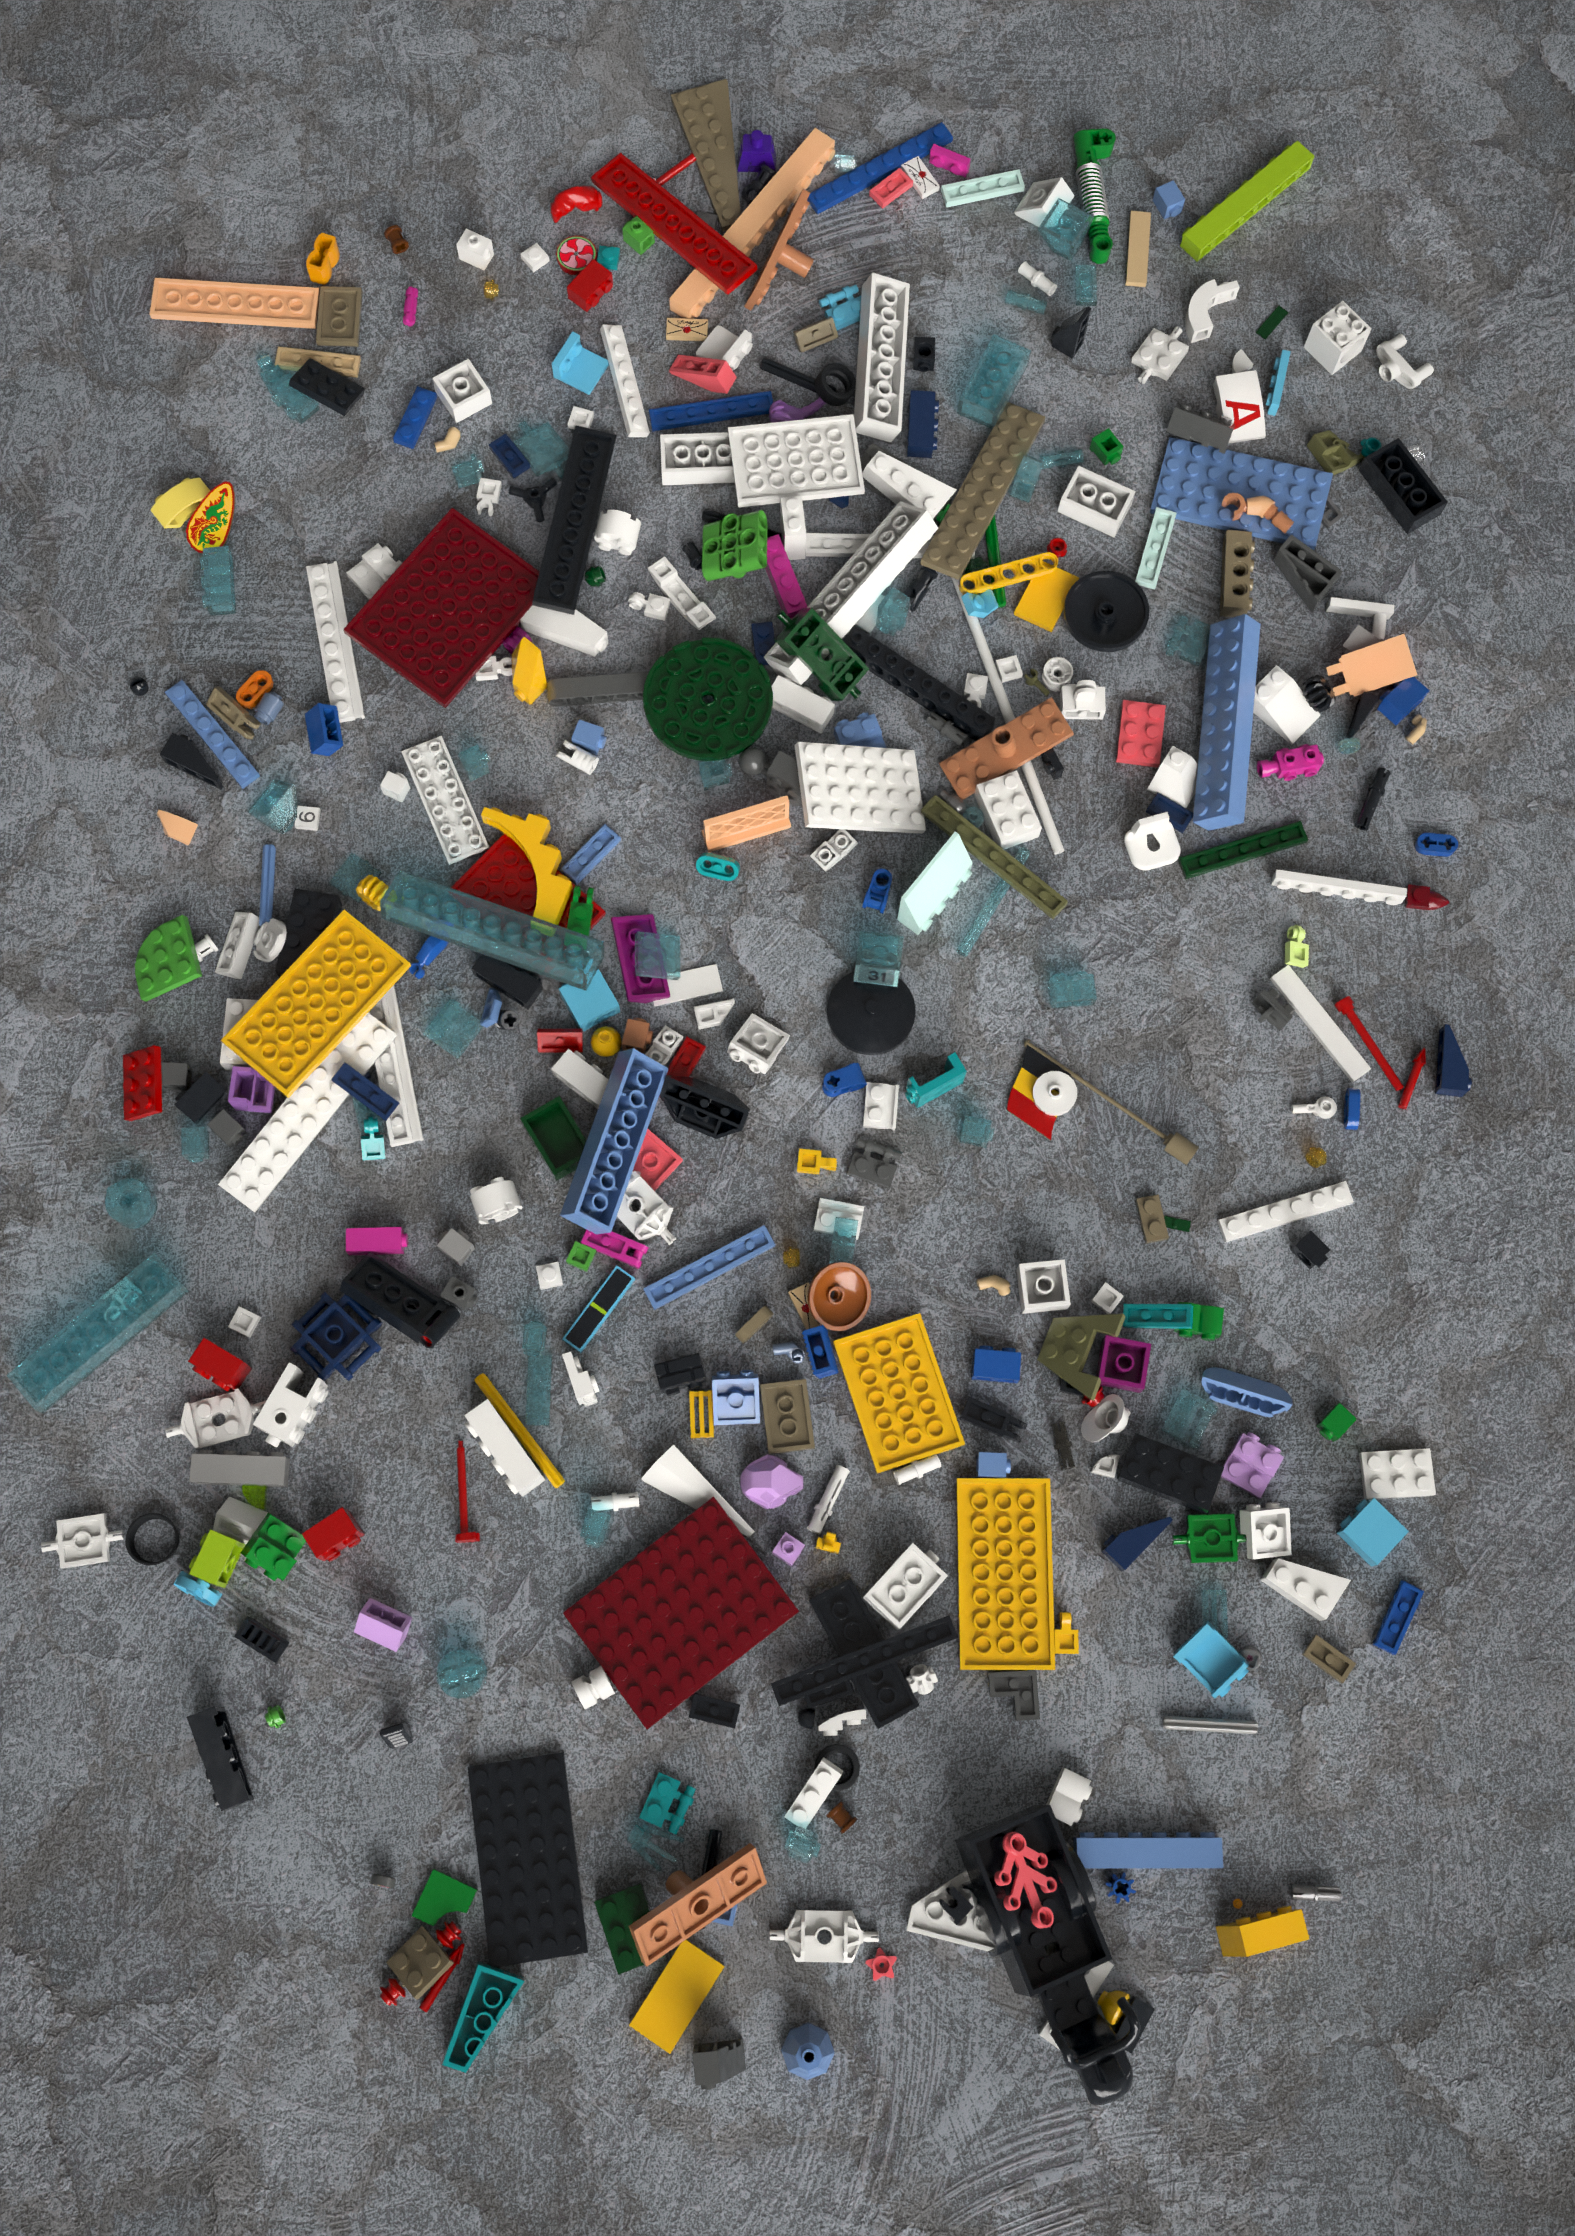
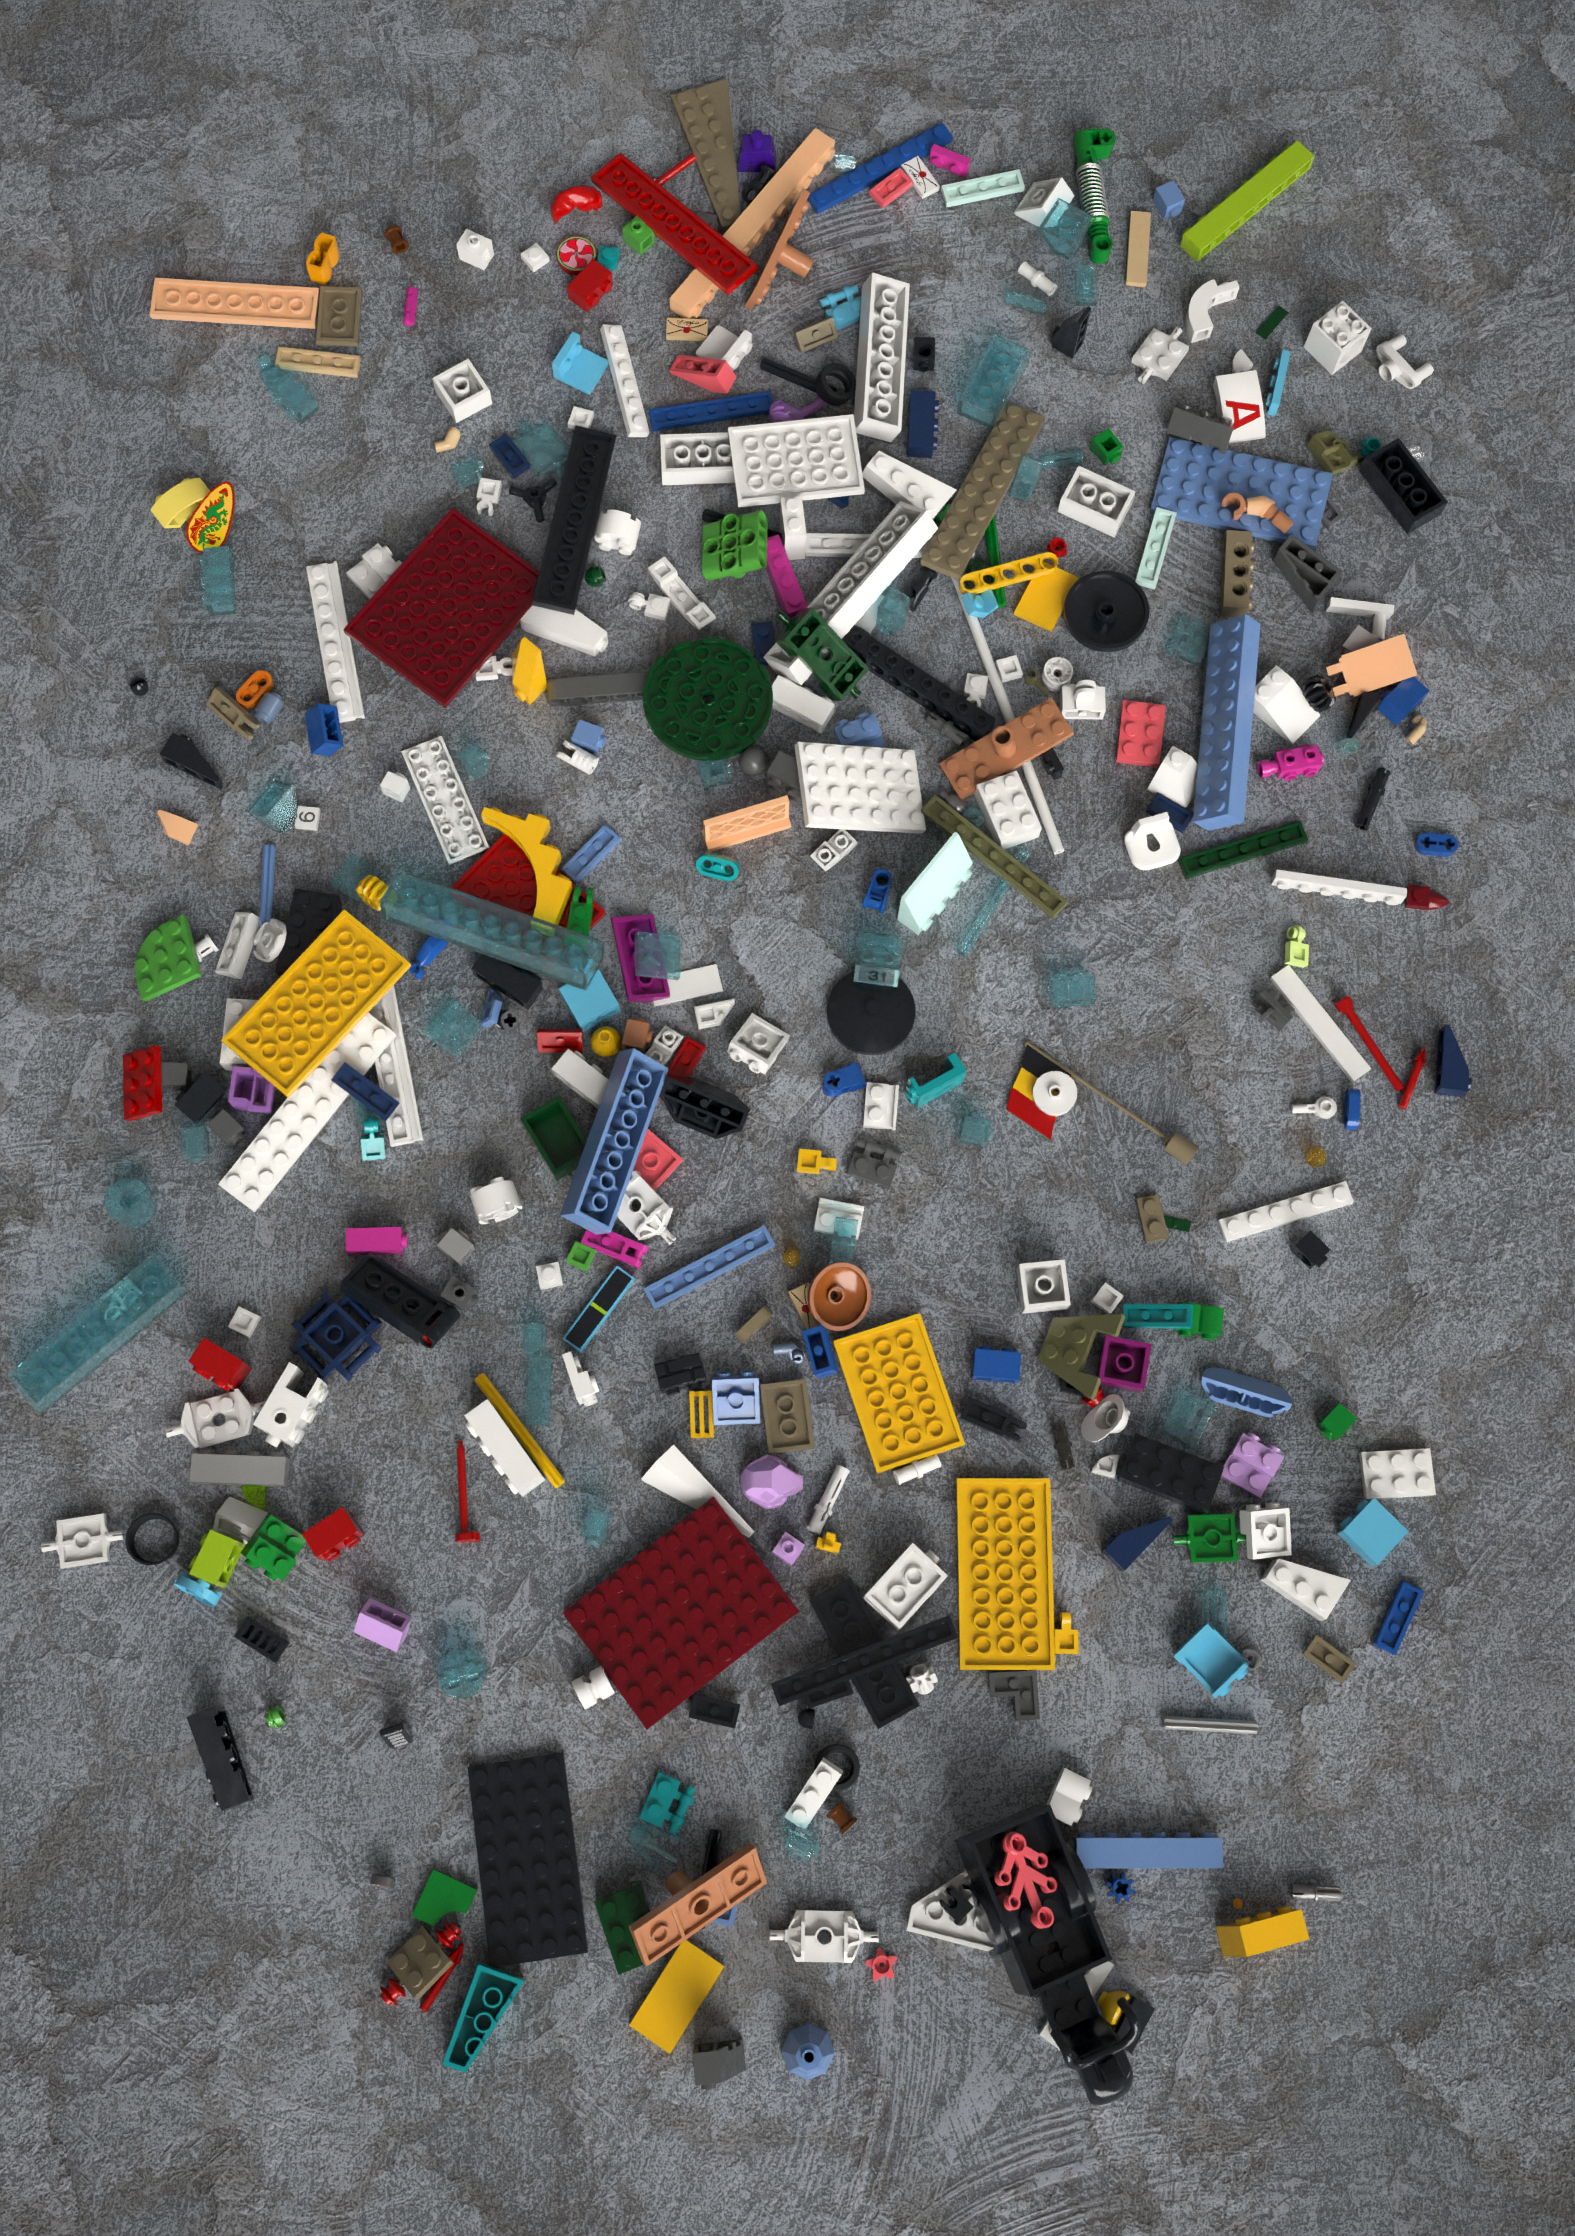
(212, 734): medium blue plate -> none
(326, 386): black plate -> none
(415, 417): blue plate -> none
(490, 289): clear yellow plate -> none
(511, 642): magenta wheel -> none
(615, 1501): white pin -> none
(693, 555): black pin -> none
(831, 1726): white slope -> none
(992, 1465): medium blue brick -> none
(996, 1282): tan arm -> none

